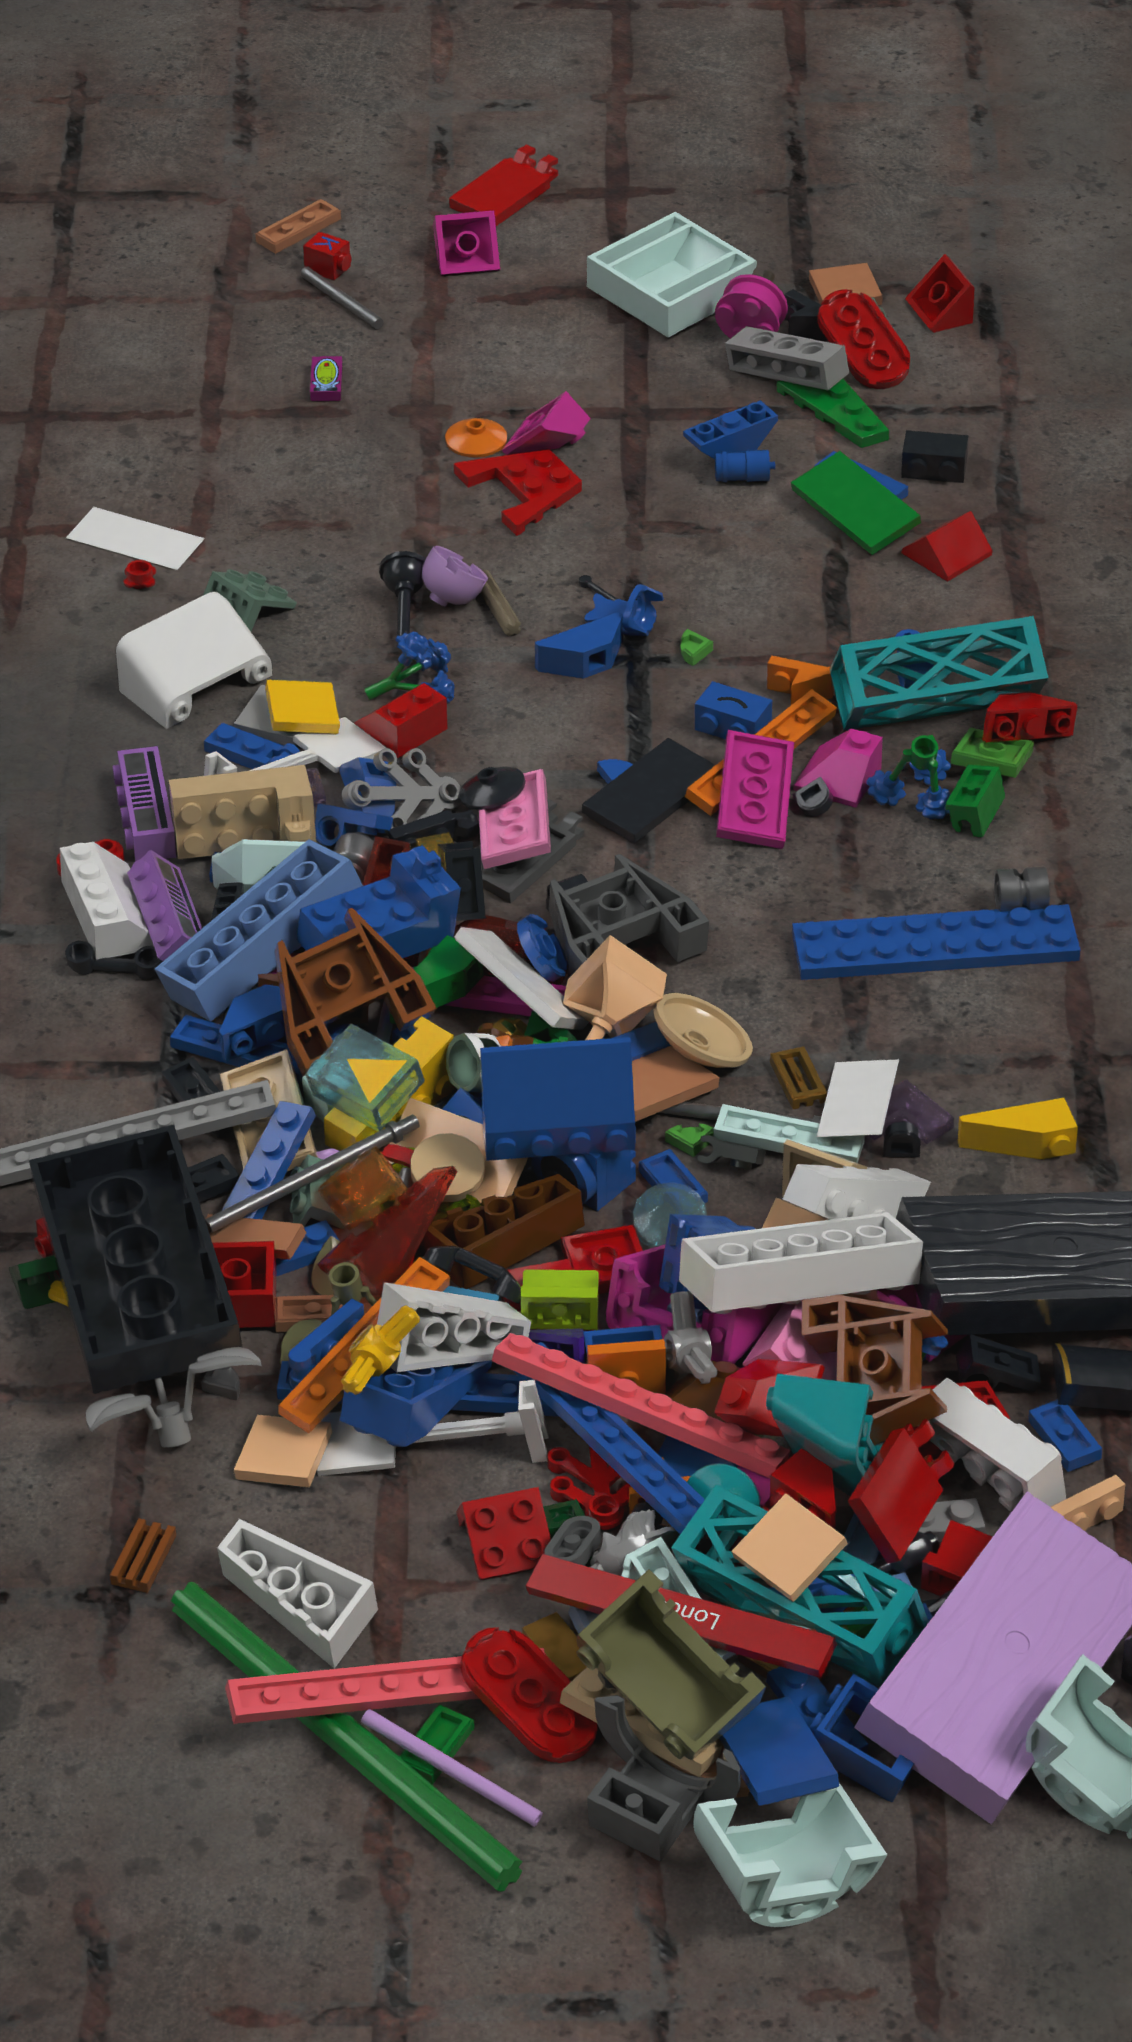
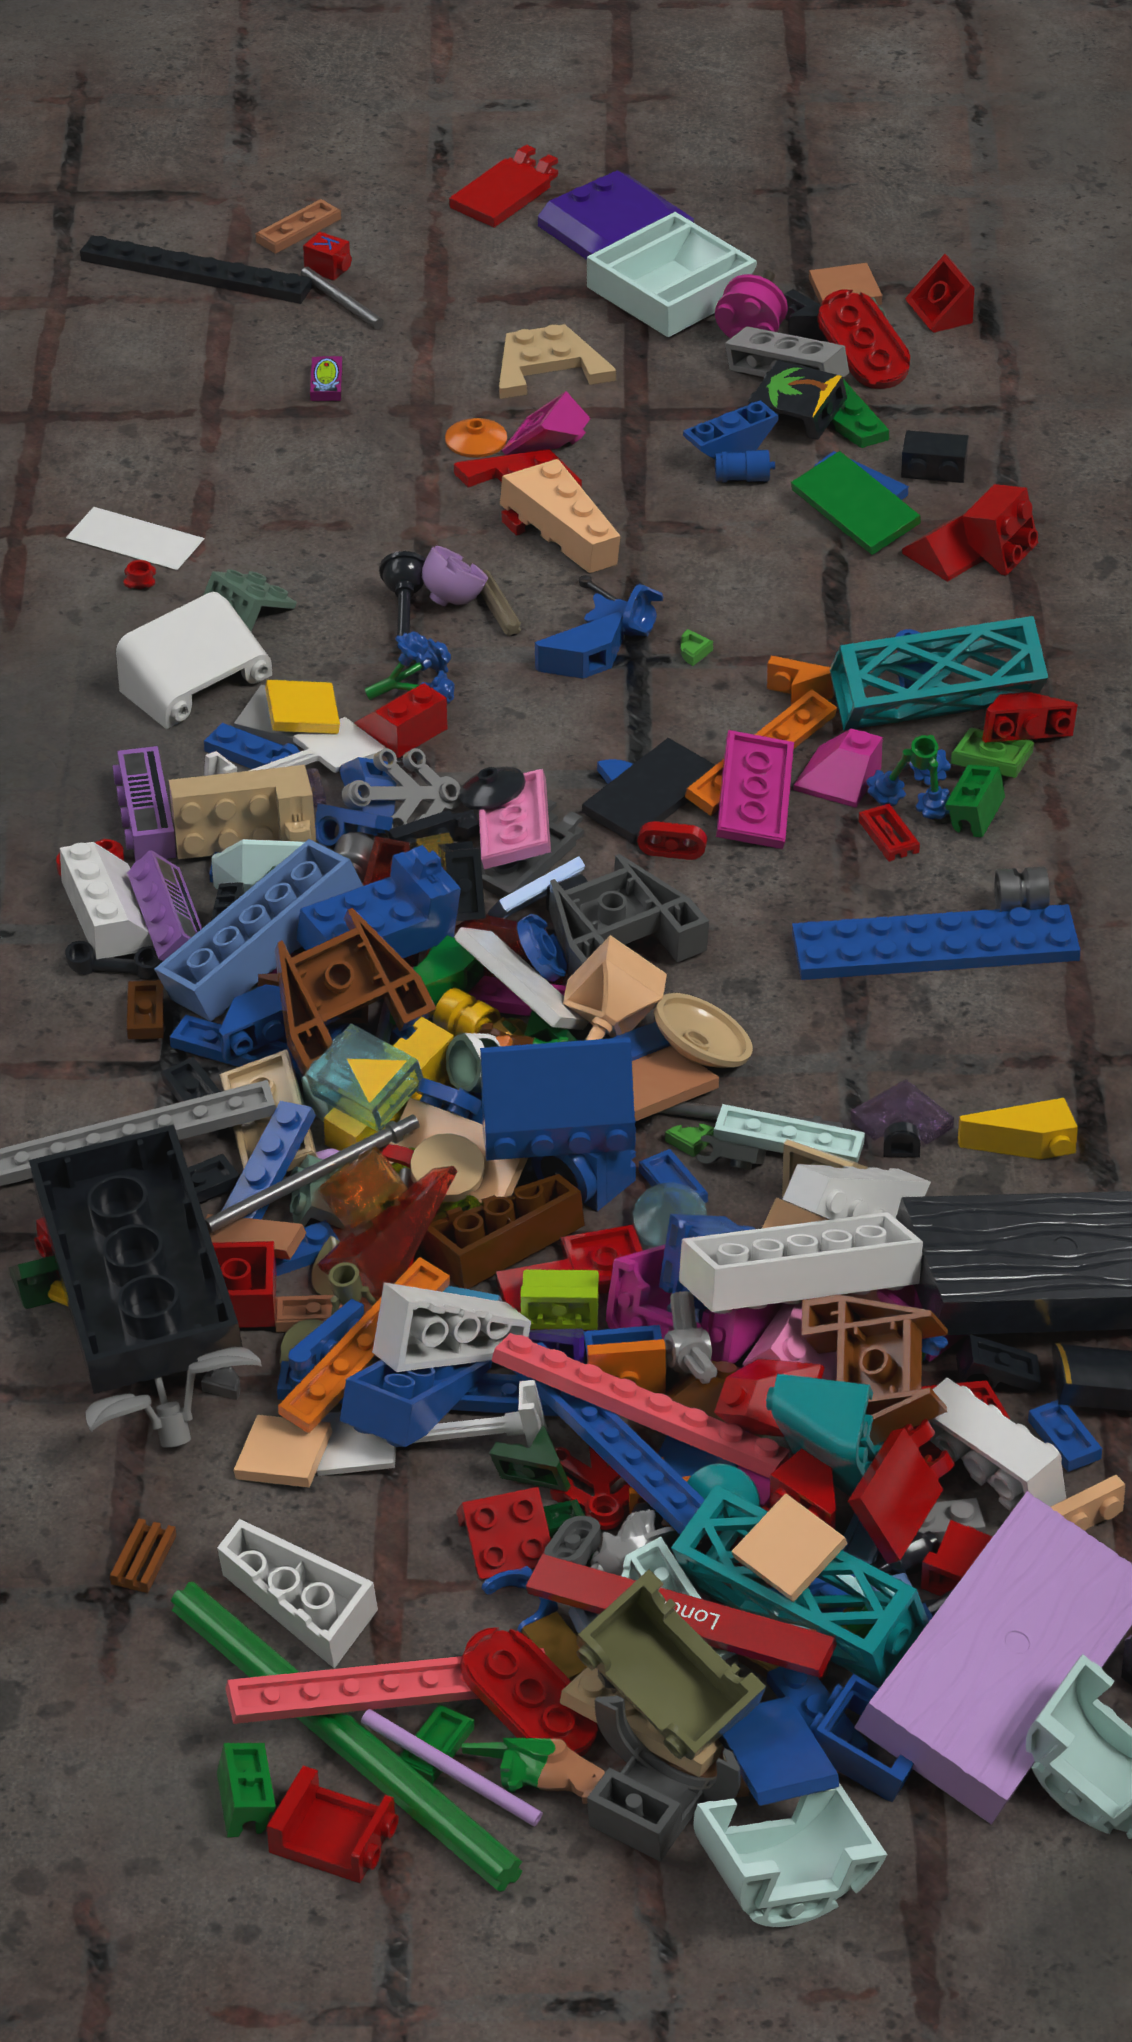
(145, 1010): none -> reddish brown plate
(196, 269): none -> black plate
(245, 1786): none -> green hinge
(330, 1828): none -> red panel
(377, 1349): yellow bush -> none
(446, 1256): black bar -> none
(456, 1100): none -> blue plate
(462, 1013): none -> yellow wheel
(466, 242): dark pink slope -> none
(519, 1578): none -> blue cap
(531, 1465): none -> dark green slope
(535, 890): none -> light blue tile
(540, 1764): none -> animal
(548, 351): none -> tan wing
(563, 513): none -> light nougat wedge
(603, 213): none -> dark purple wedge
(672, 840): none -> red plate
(732, 709): blue brick -> none
(802, 394): none -> black panel
(804, 1095): pearl gold tile -> none
(814, 798): black tile -> none
(858, 1098): white sticker -> none
(883, 834): none -> red tile
(1002, 527): none -> red slope

